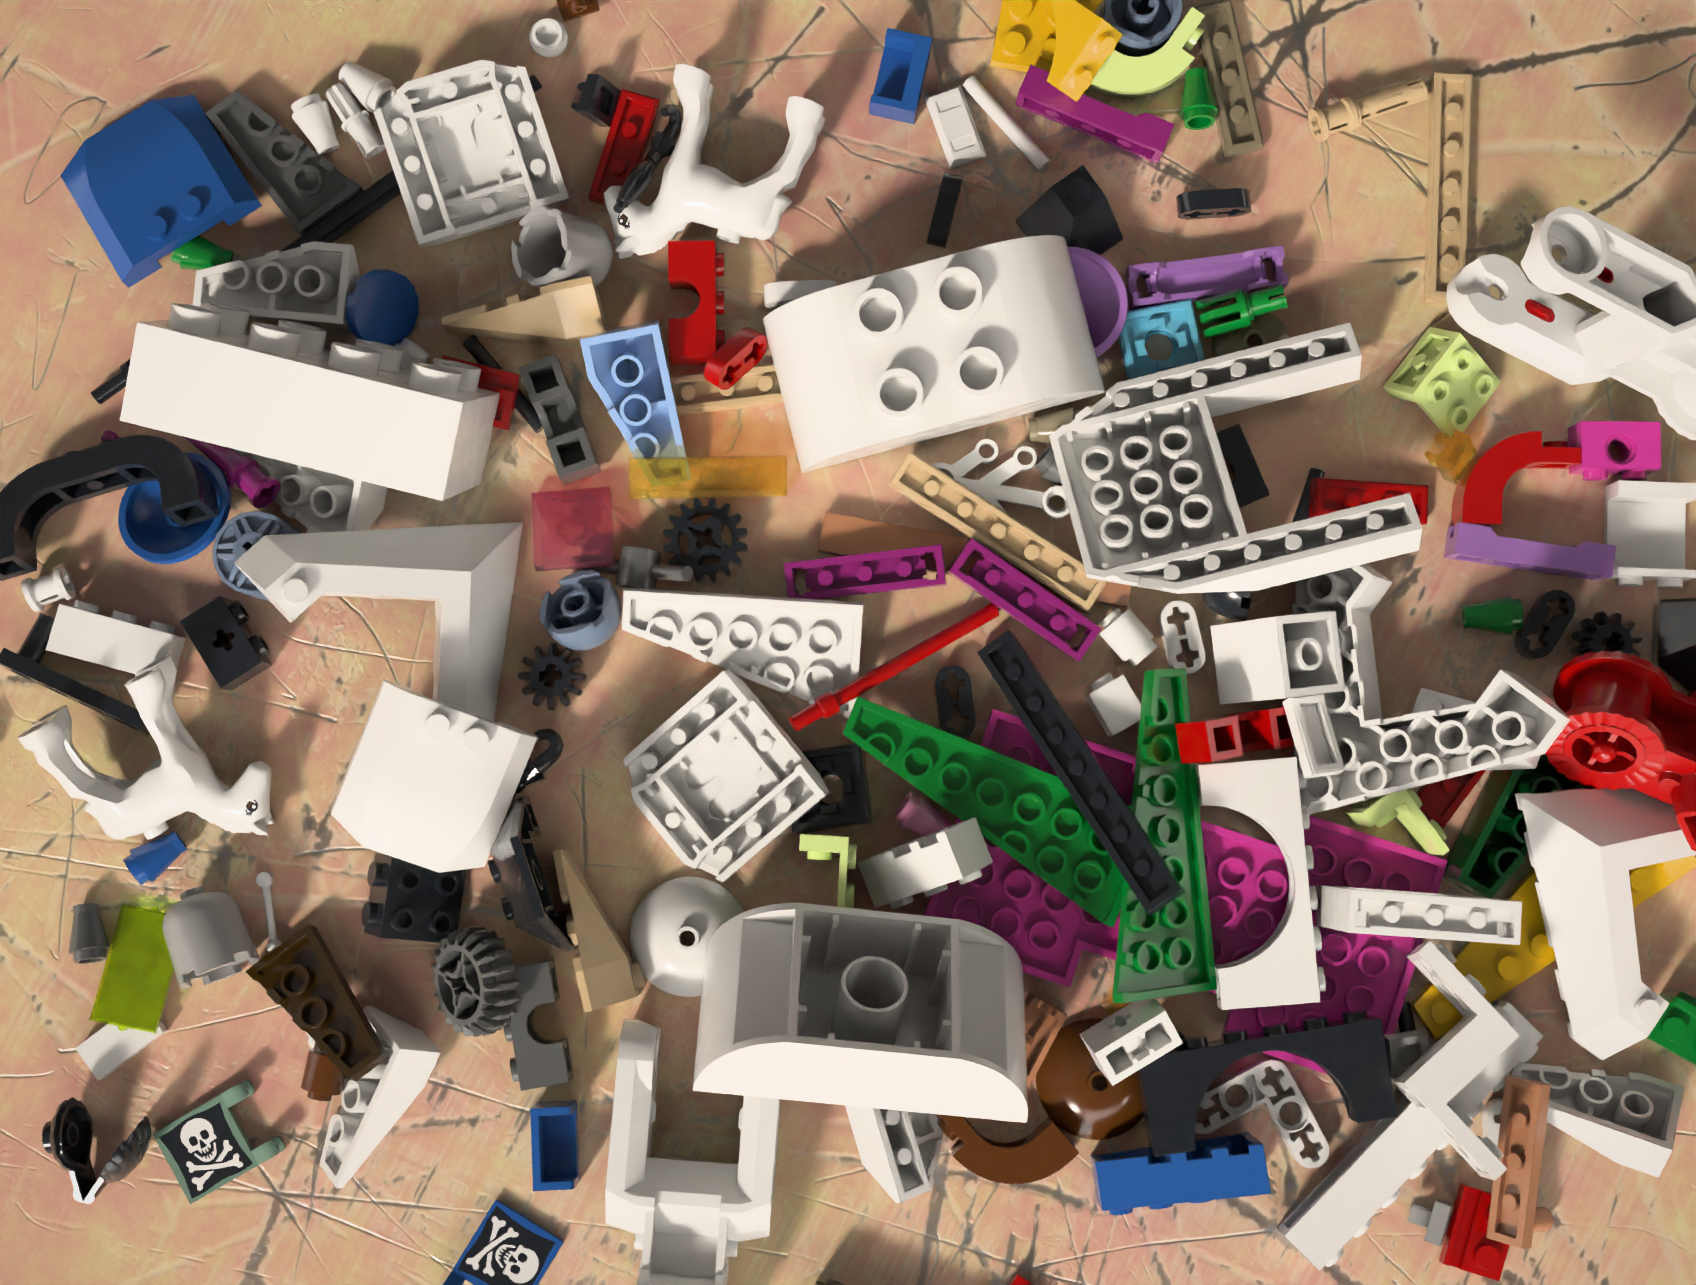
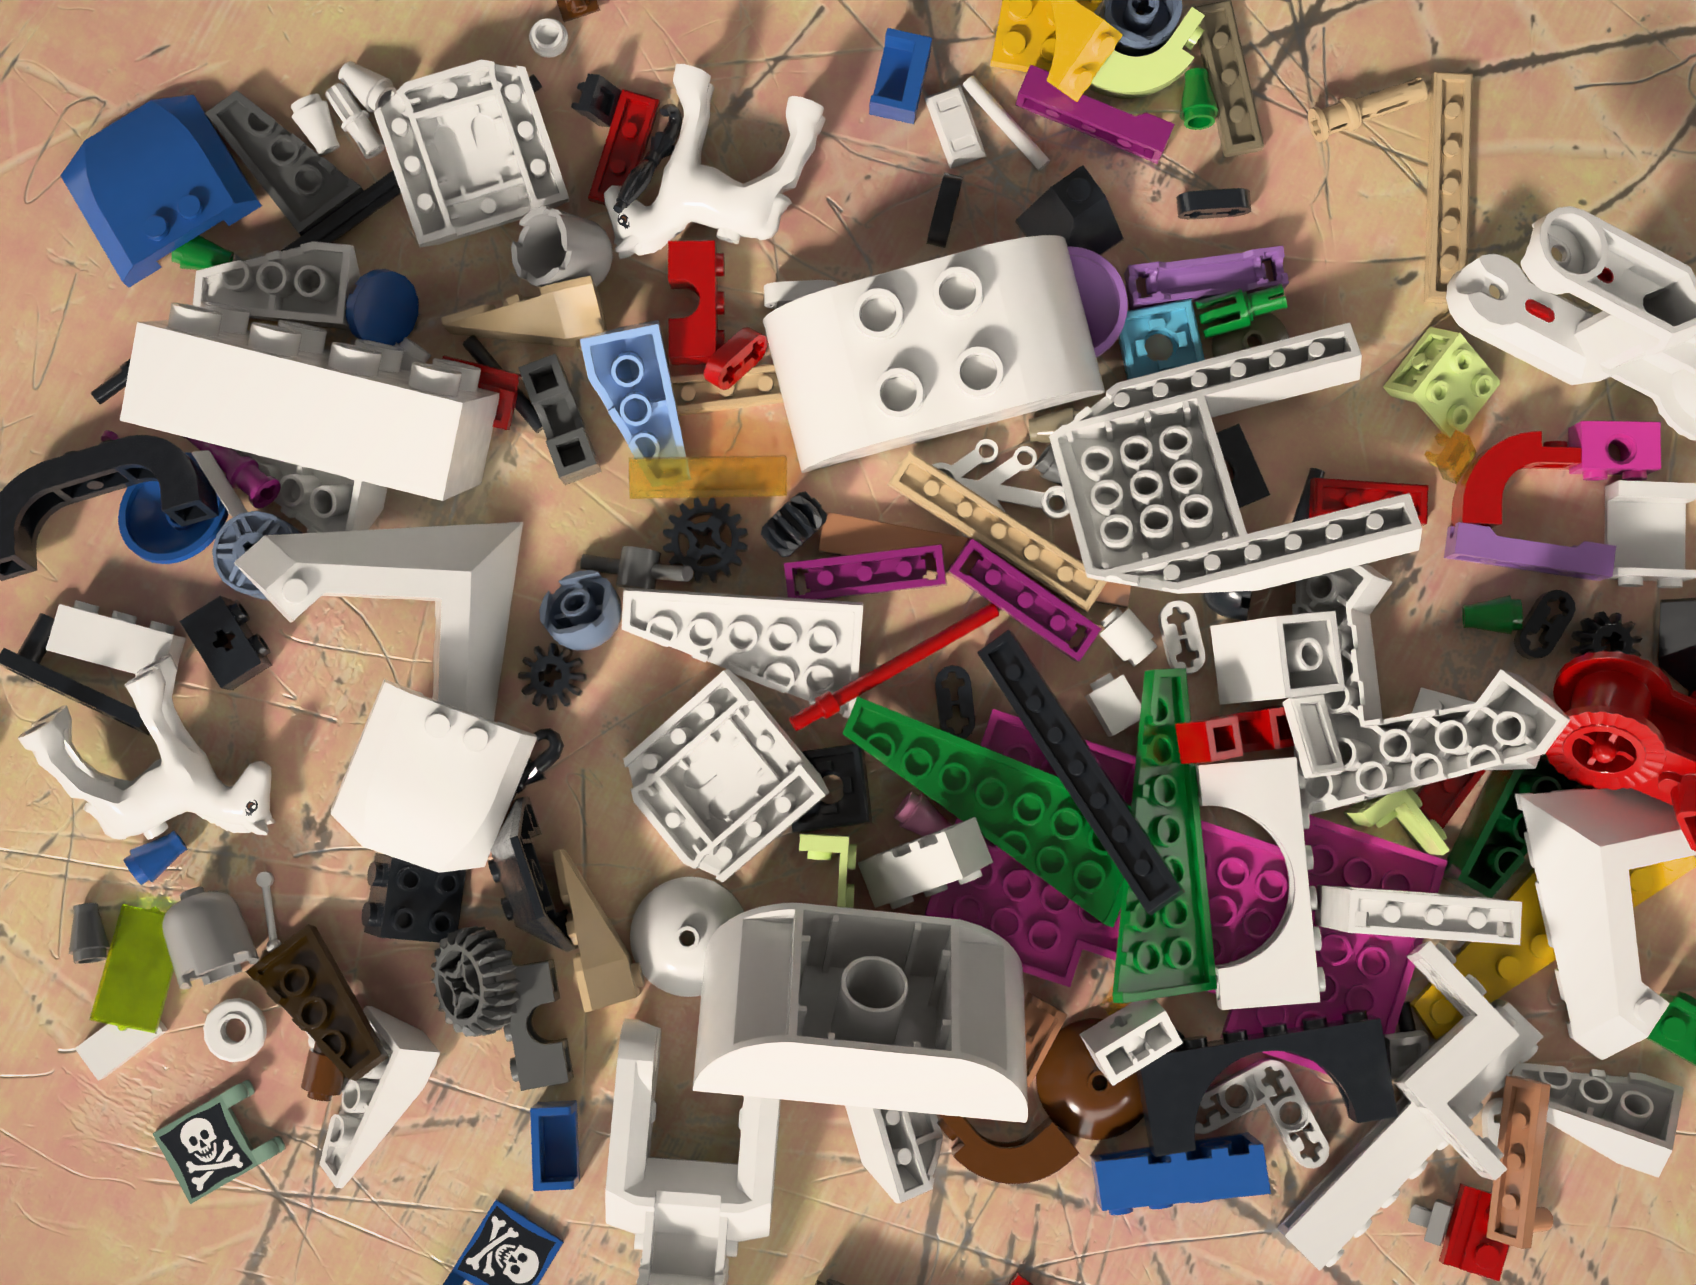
(48, 588): white bush -> none
(70, 1142): black animal -> none
(216, 1035): none -> white piece
(219, 482): none -> white sticker
(572, 529): clear pink plate -> none
(793, 524): none -> black gear

